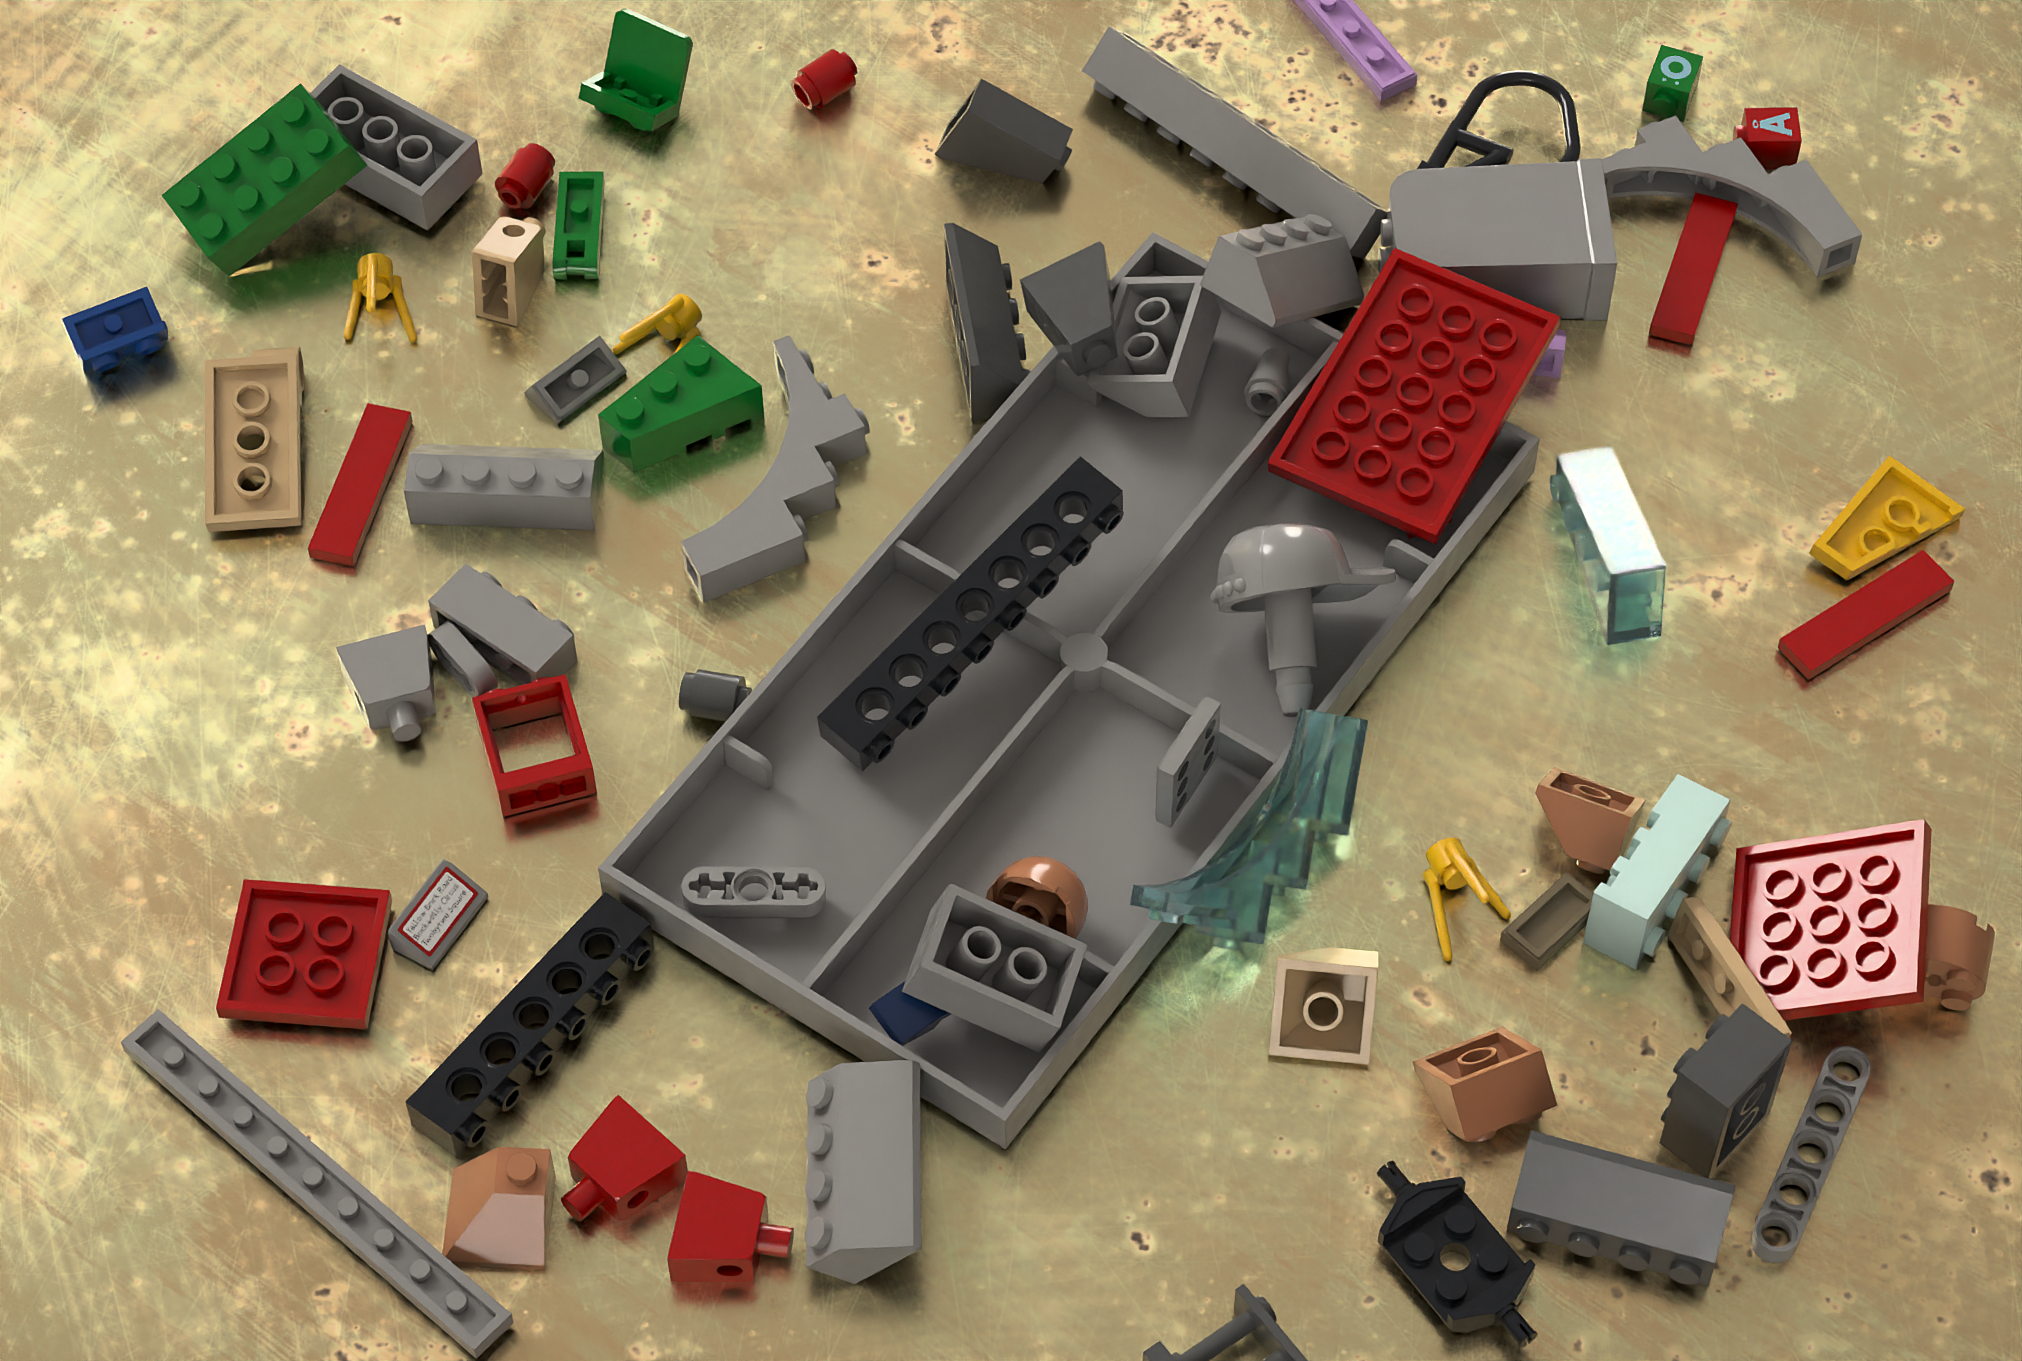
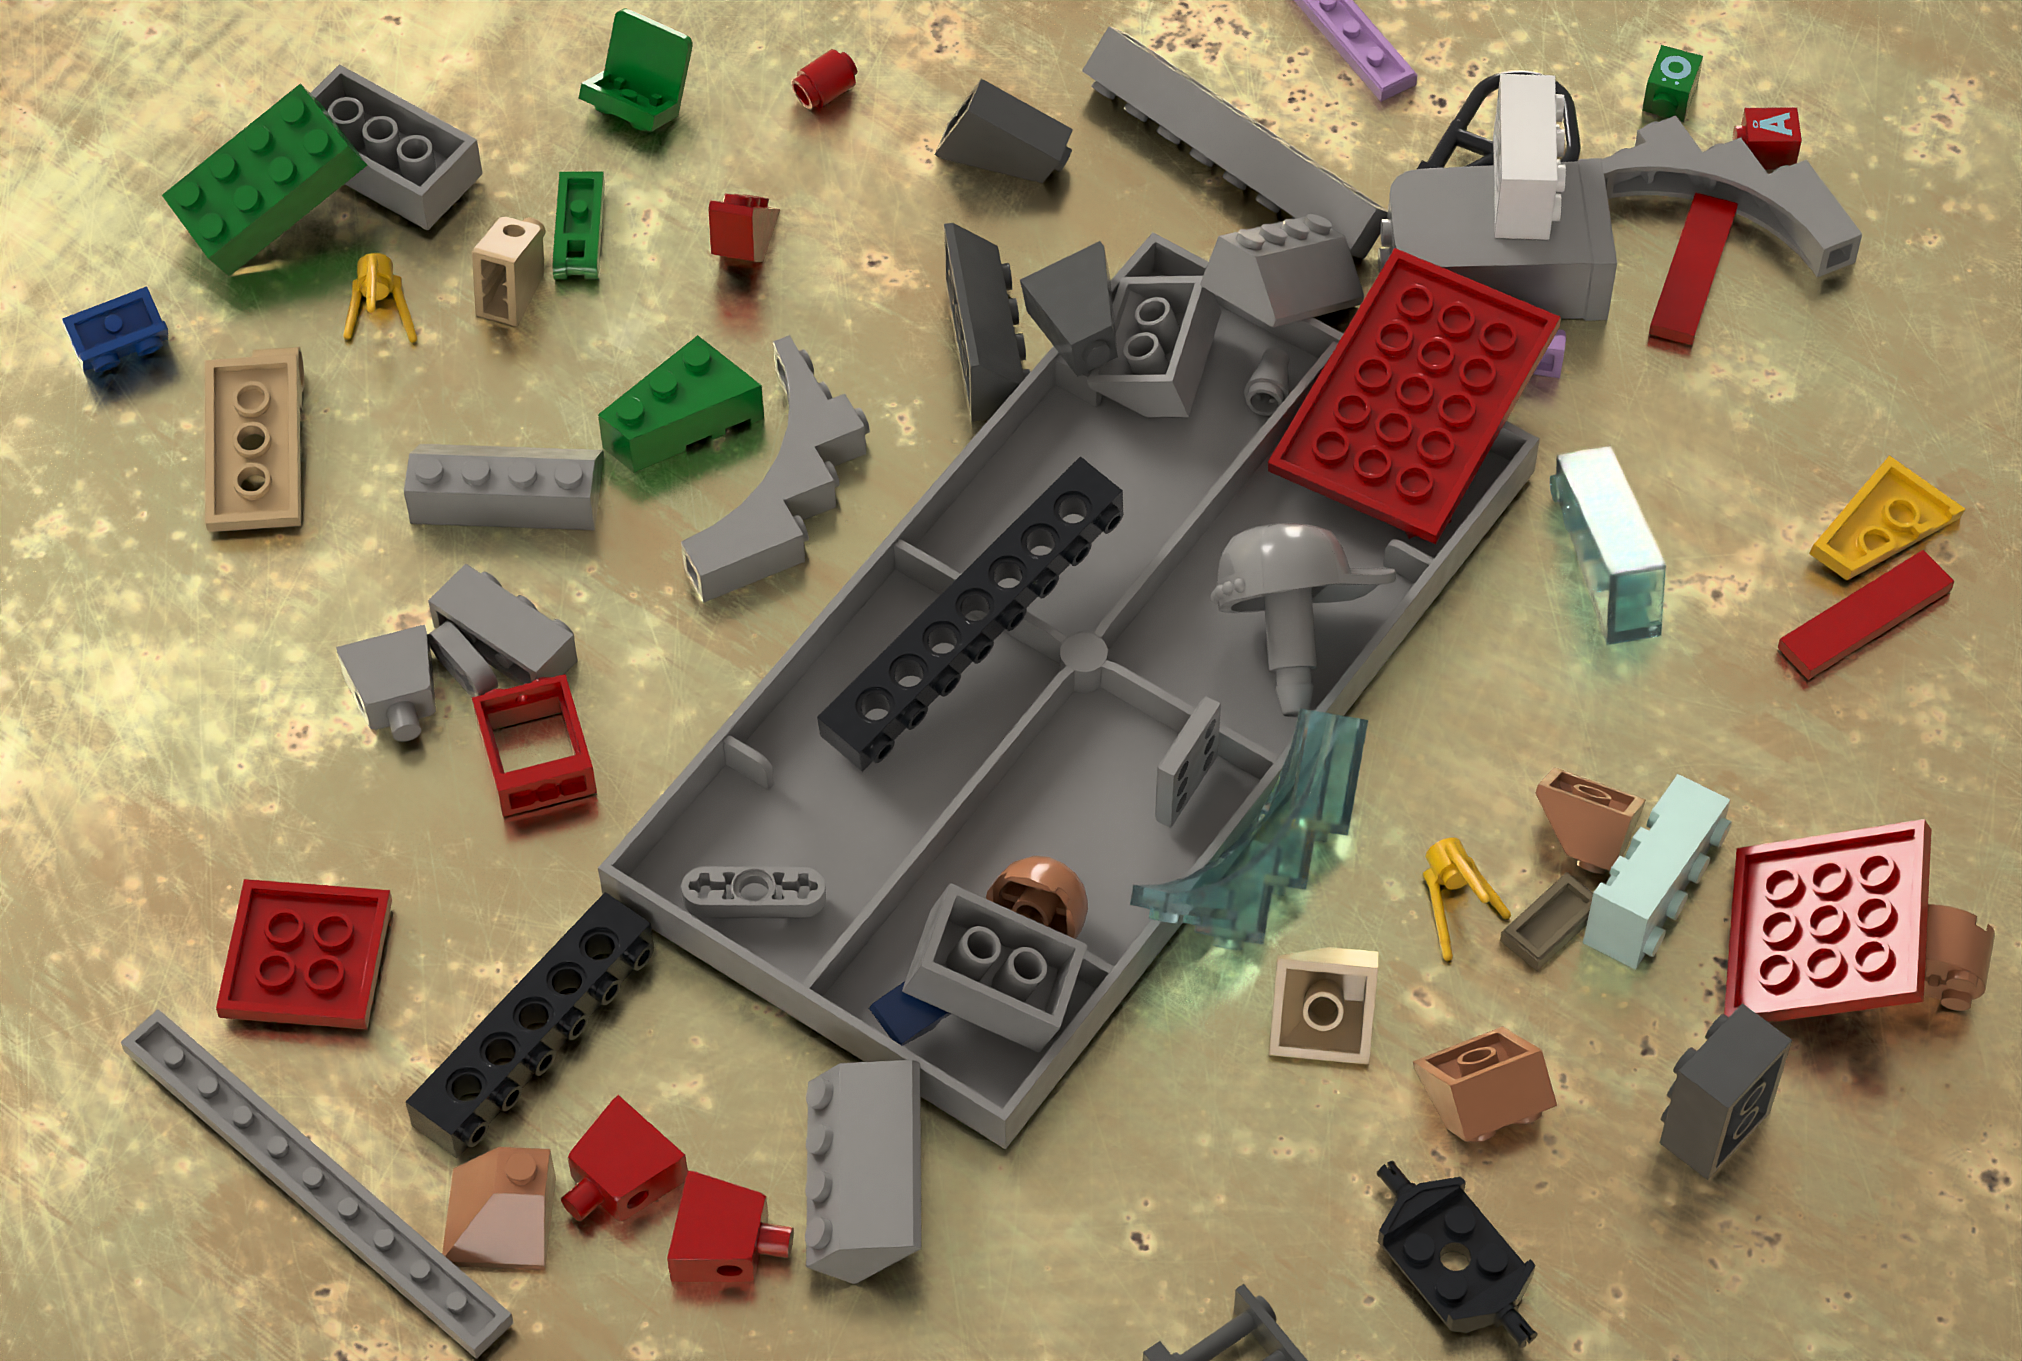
(360, 484): red tile -> none
(436, 915): slope -> none
(525, 176): red brick -> none
(576, 380): light grey slope -> none
(672, 321): yellow plant -> none
(712, 694): dark grey brick -> none
(741, 226): none -> red slope
(1526, 157): none -> white brick
(1620, 1208): dark grey slope -> none
(1718, 964): tan plate -> none
(1804, 1174): light grey beam -> none

